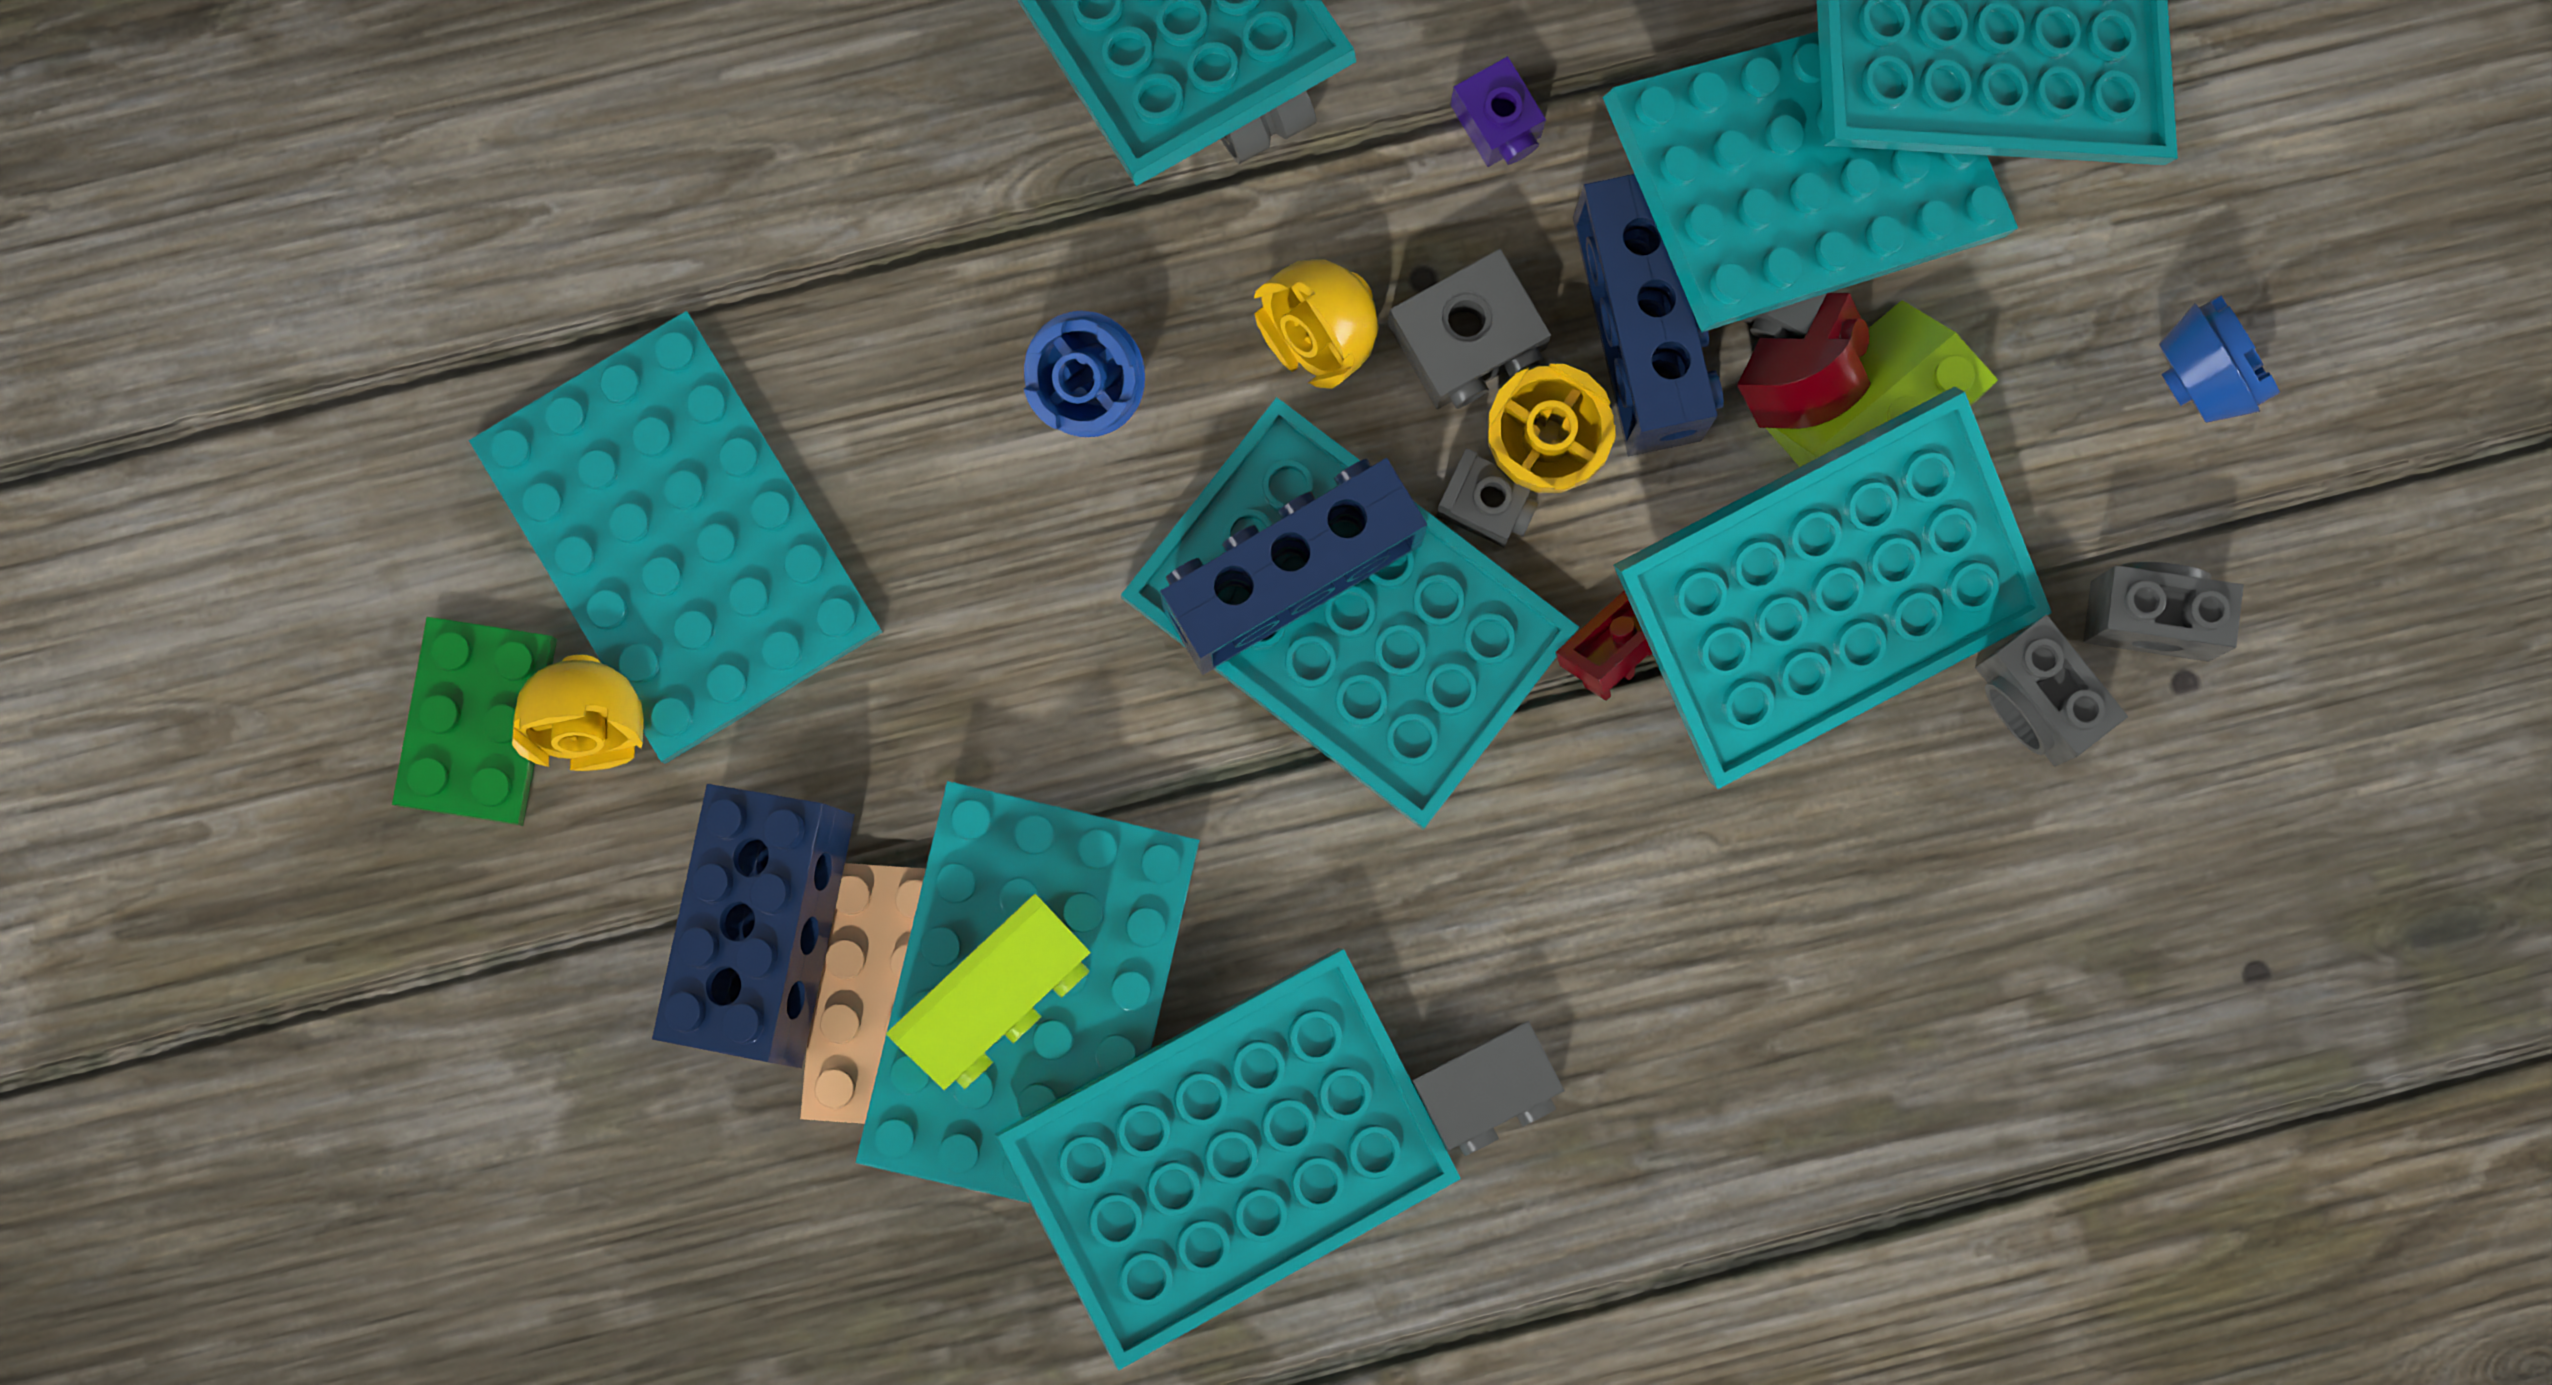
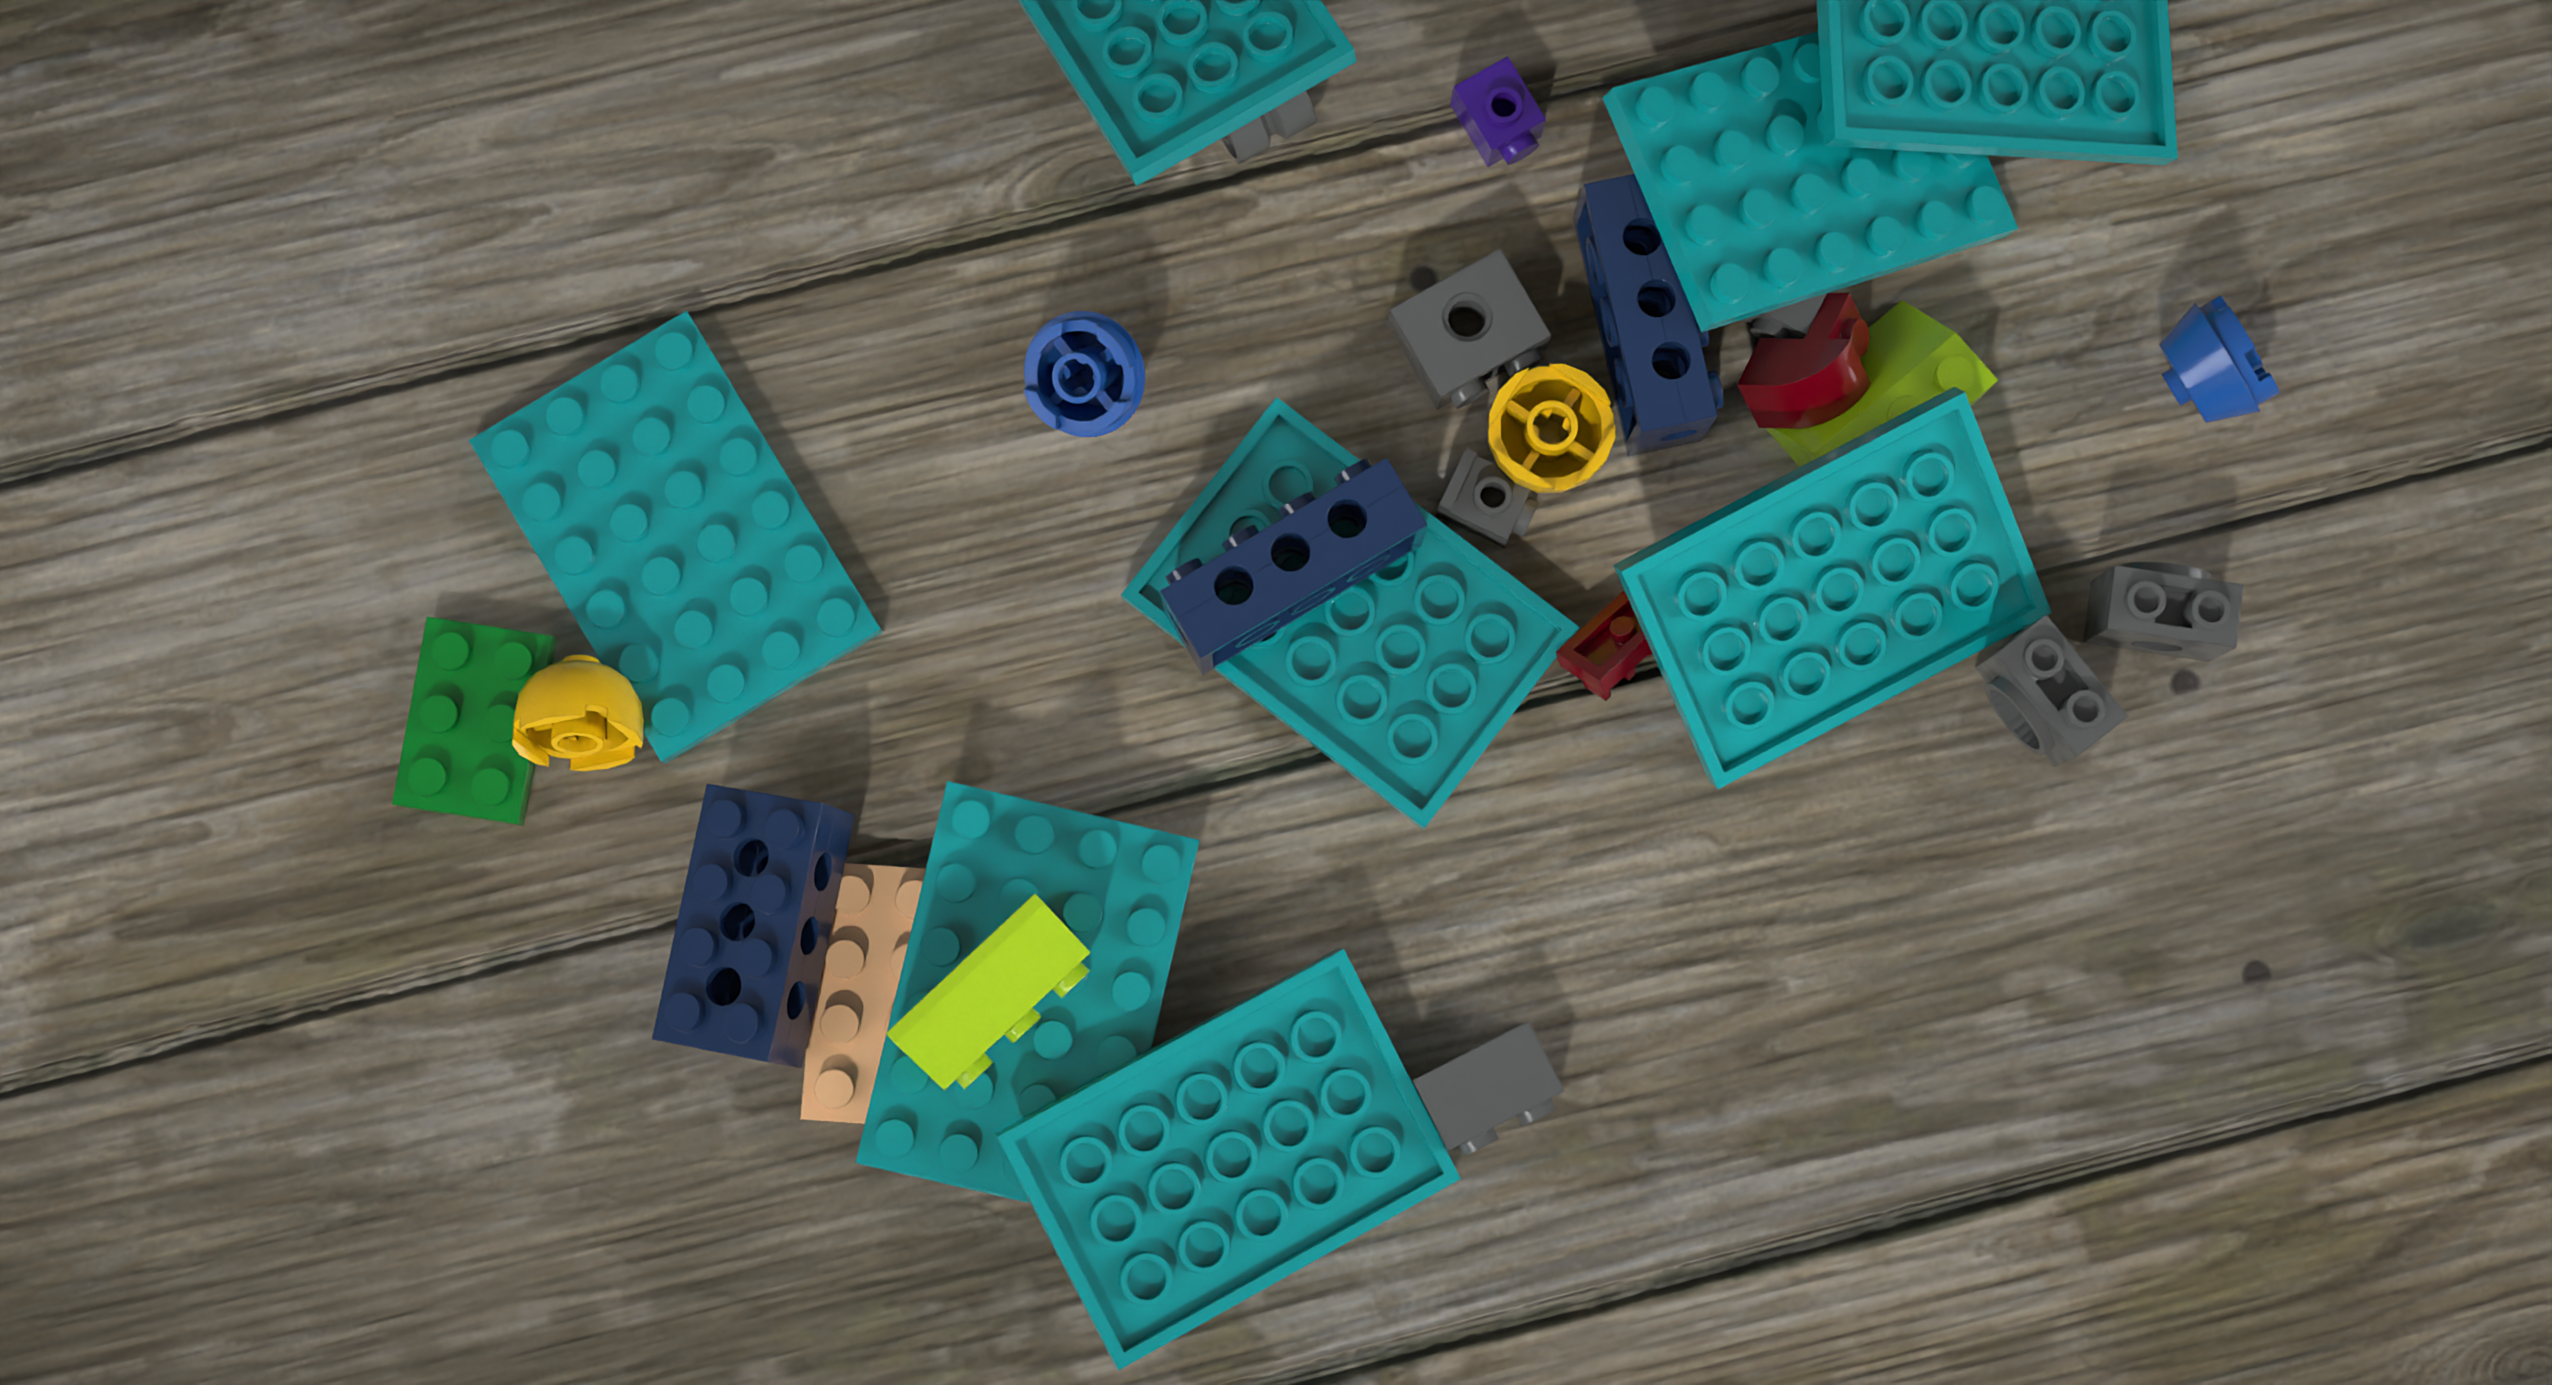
(1318, 318): yellow cylinder -> none

